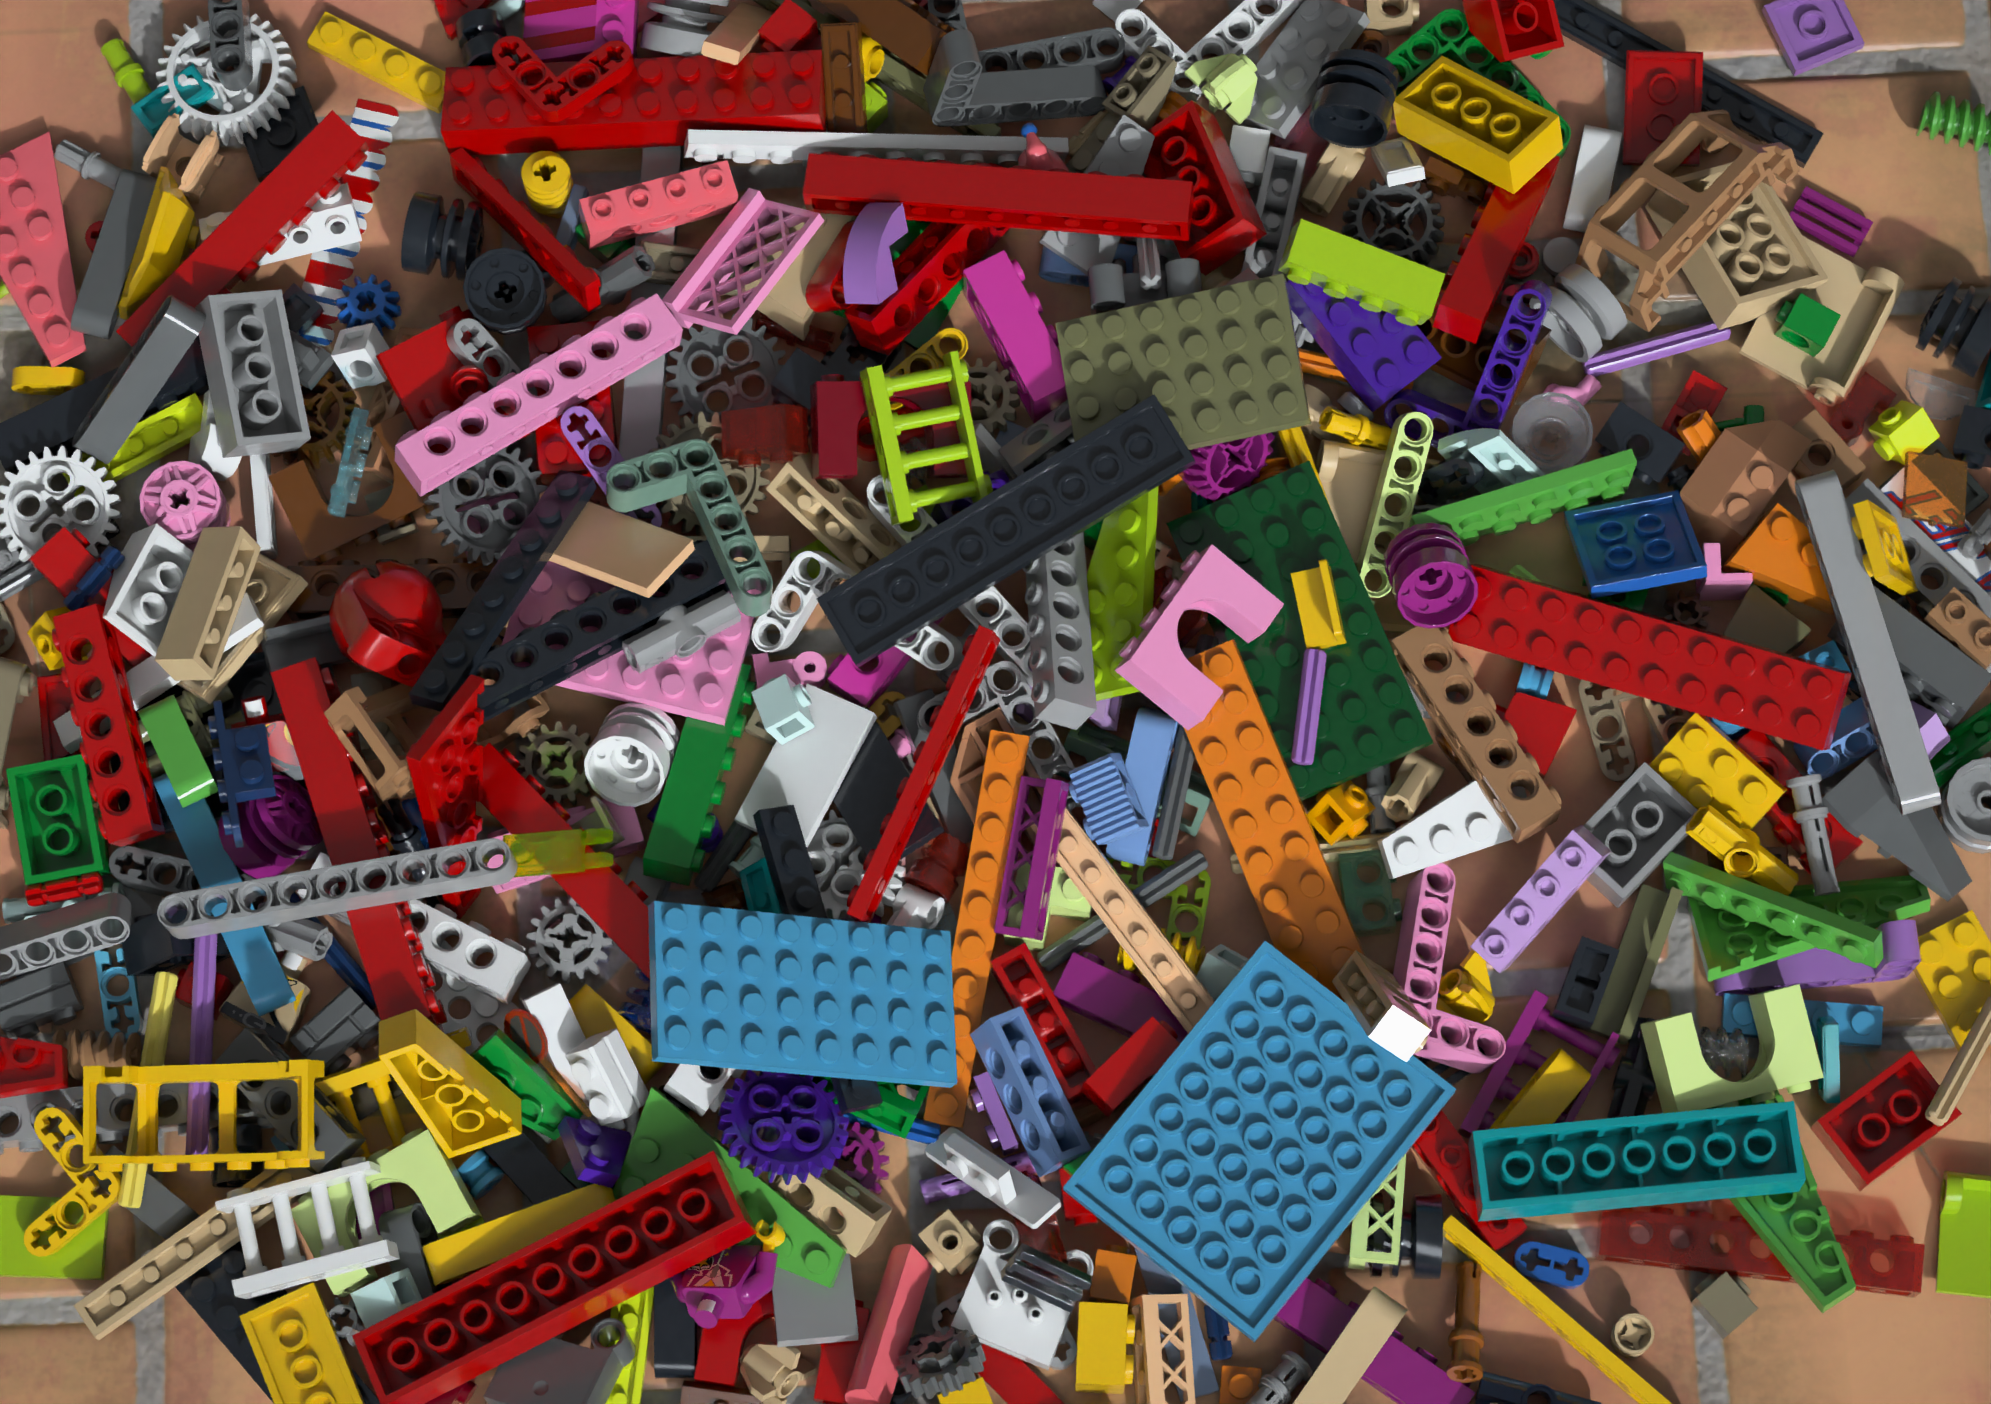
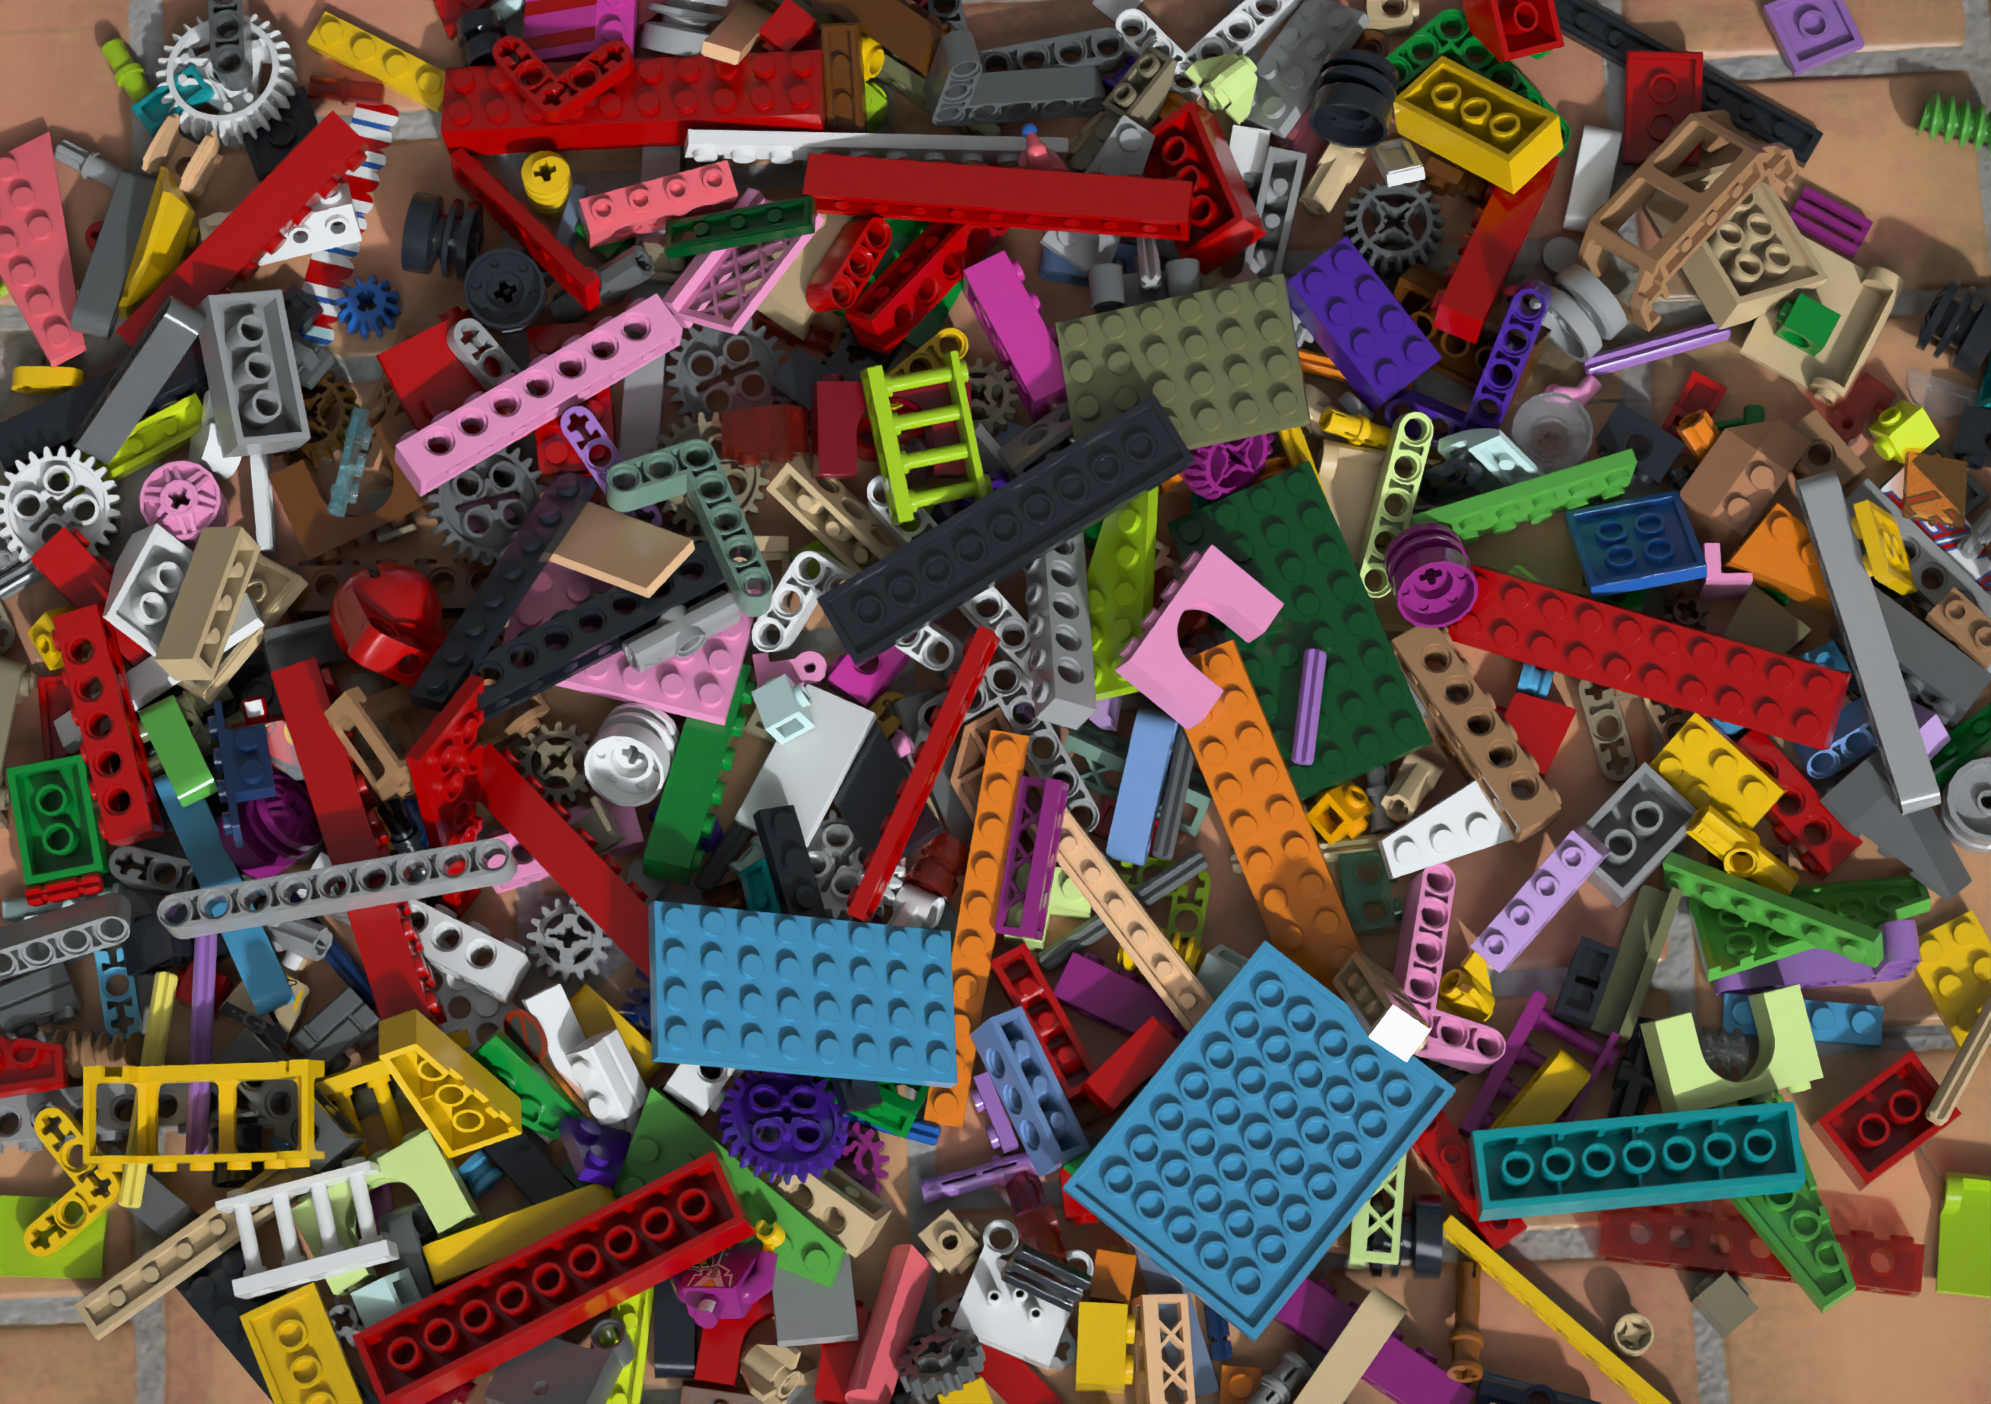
(94, 579): dark blue axle -> none
(345, 90): none -> clear red axle
(356, 355): white brick -> none
(465, 373): red plate -> none
(558, 851): clear neon green hinge -> none
(740, 227): none -> dark green tile
(867, 257): medium lavender brick -> none
(993, 1177): white bracket -> none
(1107, 799): medium blue brick -> none
(1318, 607): yellow panel -> none
(1361, 273): lime brick -> none
(1532, 258): red plate -> none
(1553, 1255): blue beam -> none
(1811, 816): light grey pin -> none
(1829, 1059): teal tile -> none

